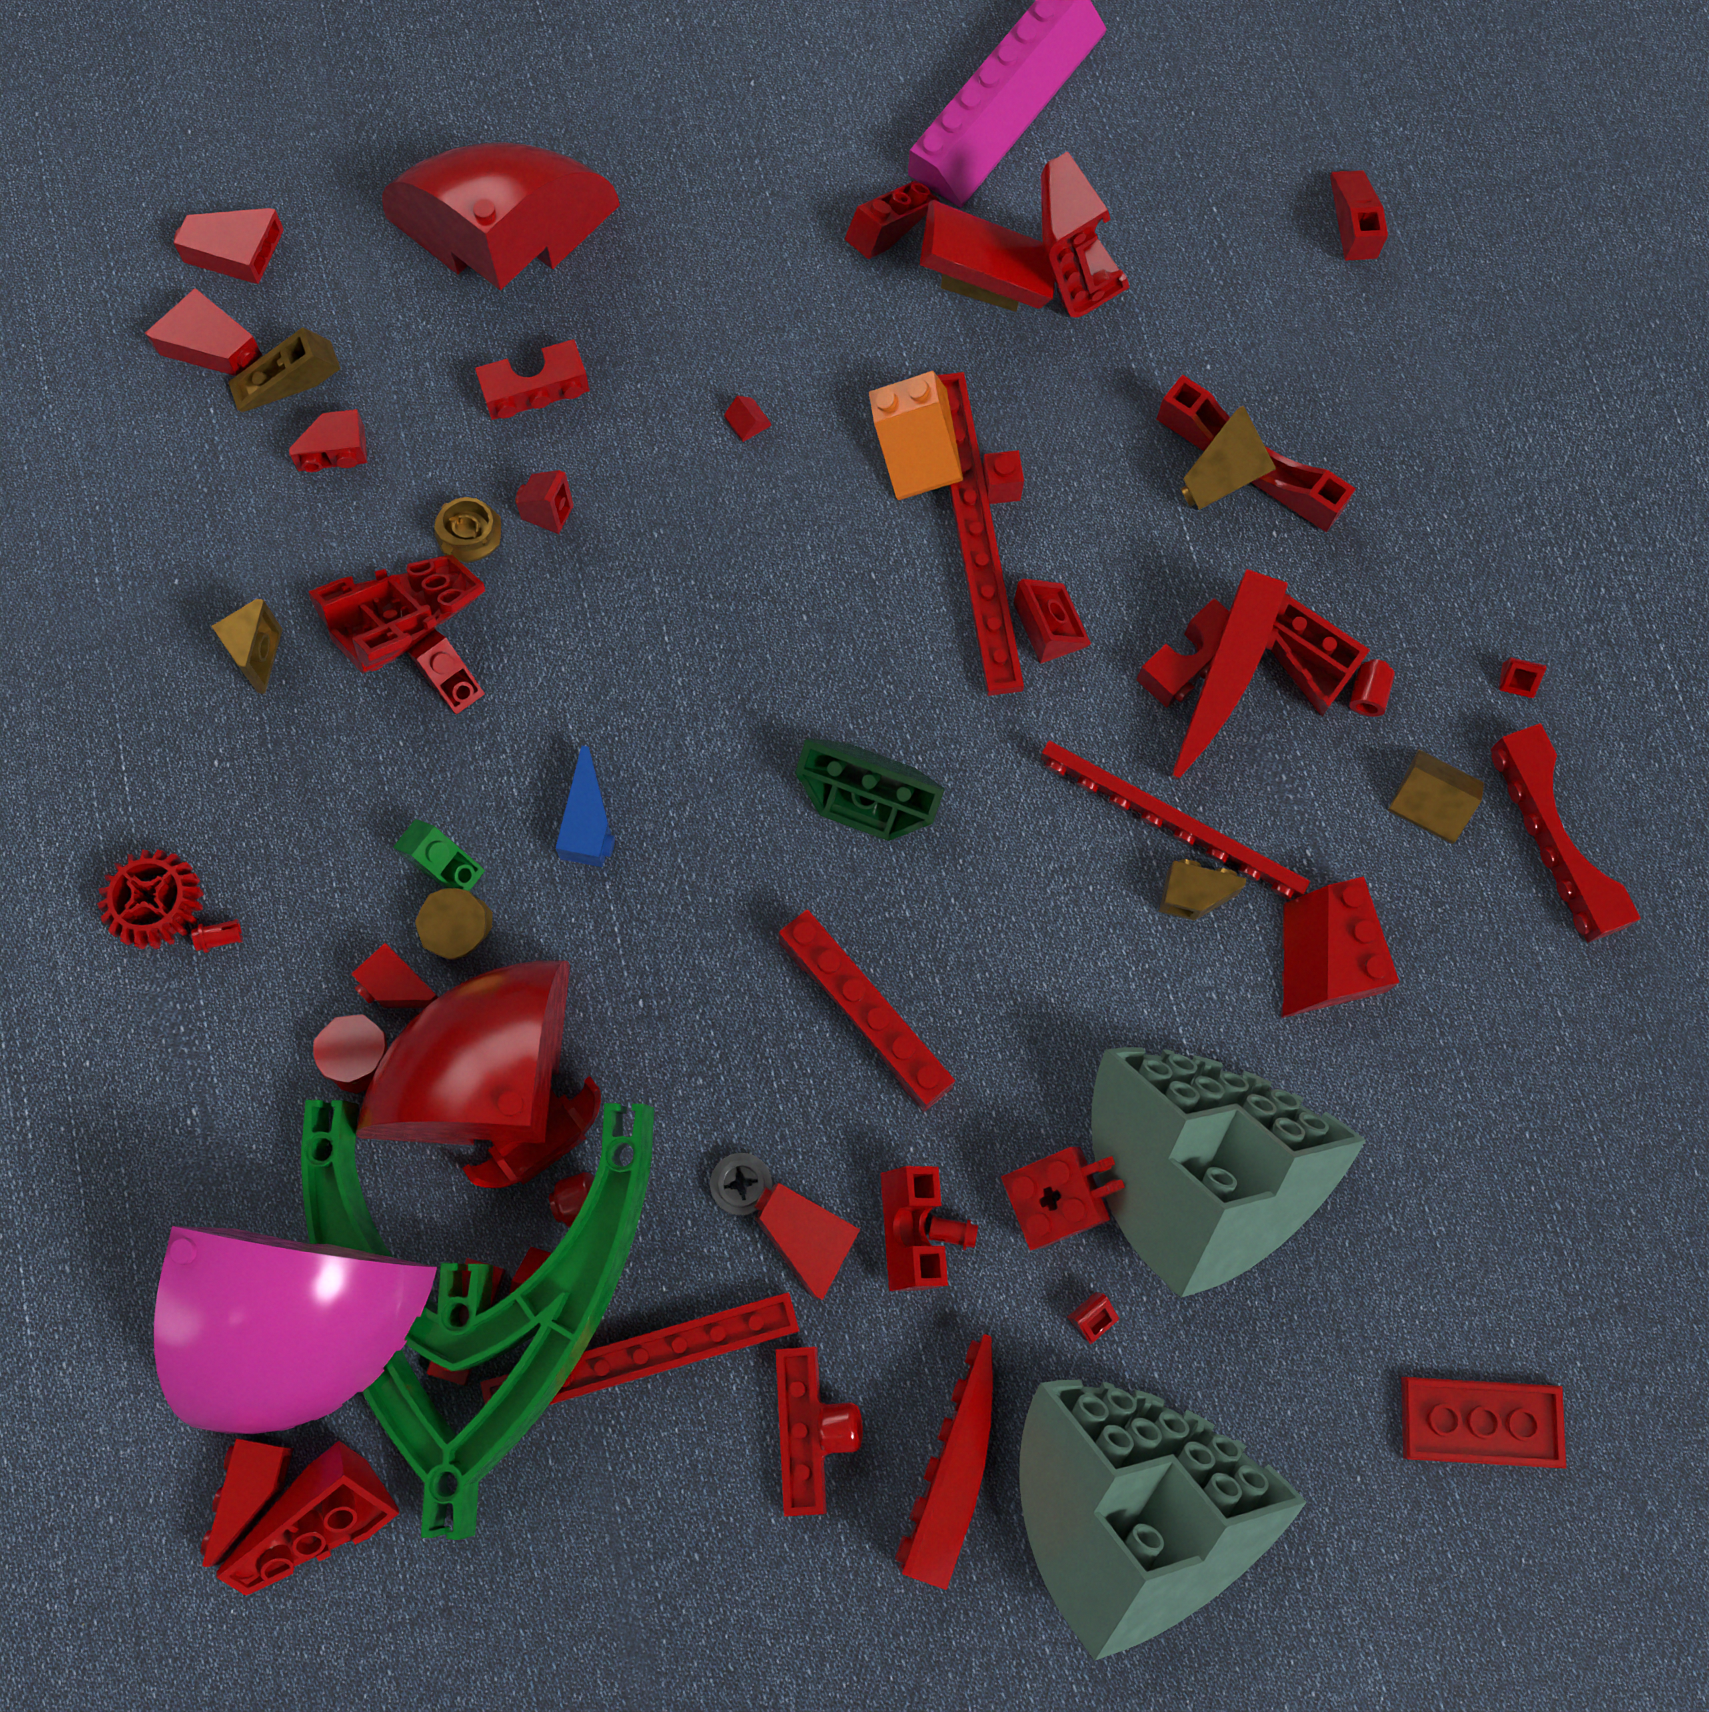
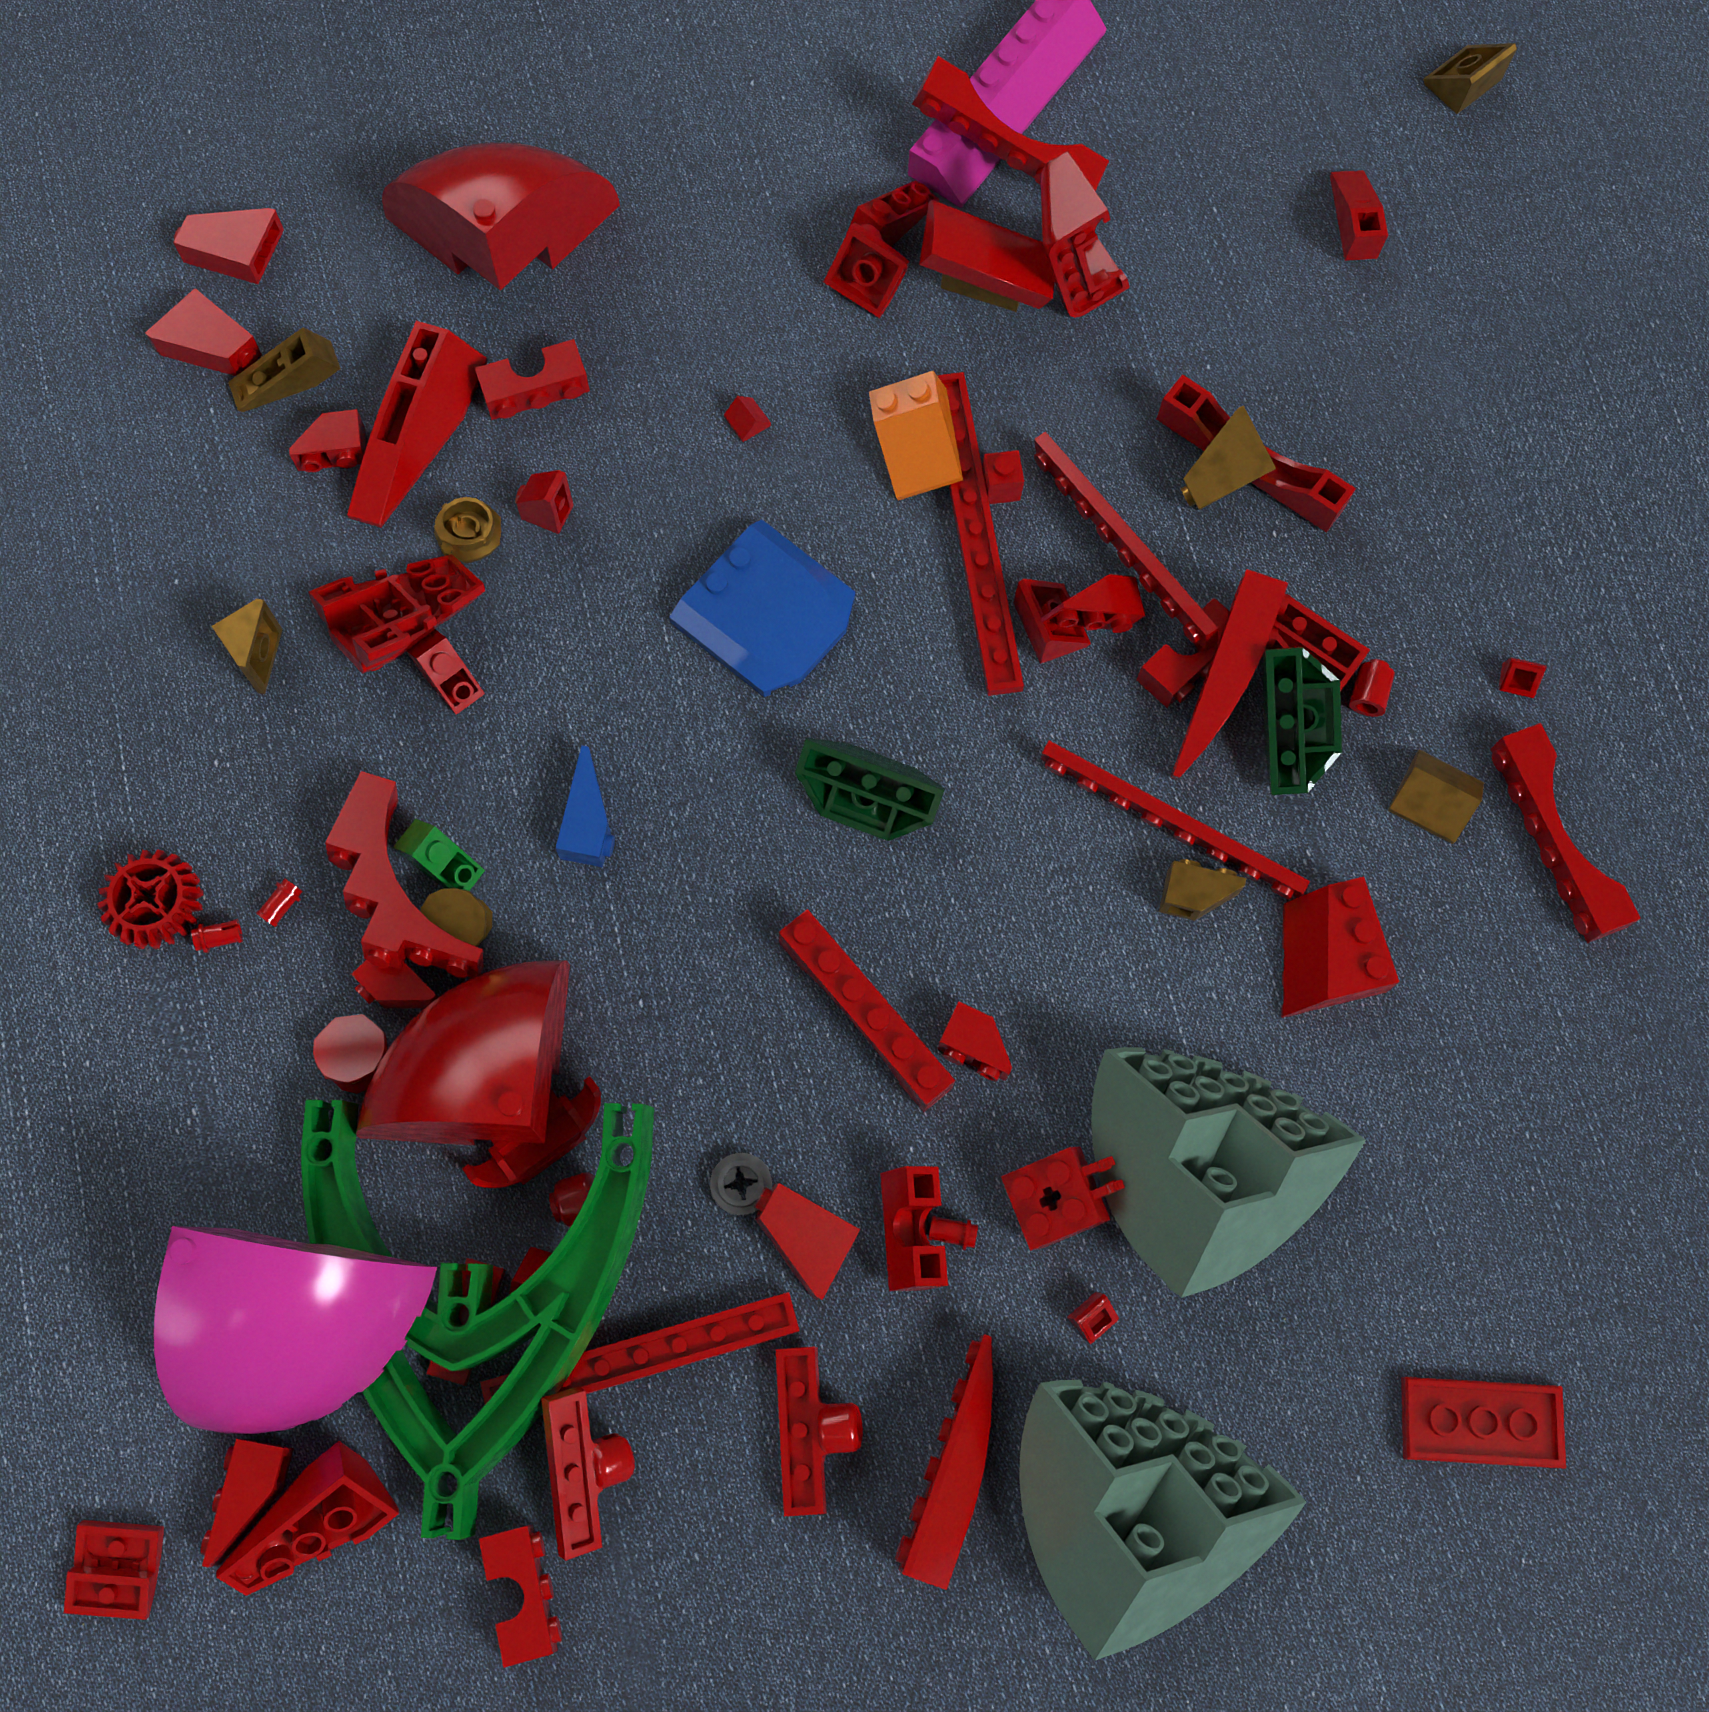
(114, 1569): none -> red slope
(279, 902): none -> red pin
(396, 925): none -> red arch
(415, 419): none -> red wedge
(533, 1630): none -> red arch
(580, 1470): none -> red plate
(766, 610): none -> blue wedge
(867, 269): none -> red slope
(954, 102): none -> red arch
(975, 1040): none -> red slope
(1107, 604): none -> red slope
(1130, 548): none -> red plate
(1299, 719): none -> dark green wedge
(1470, 73): none -> pearl gold slope

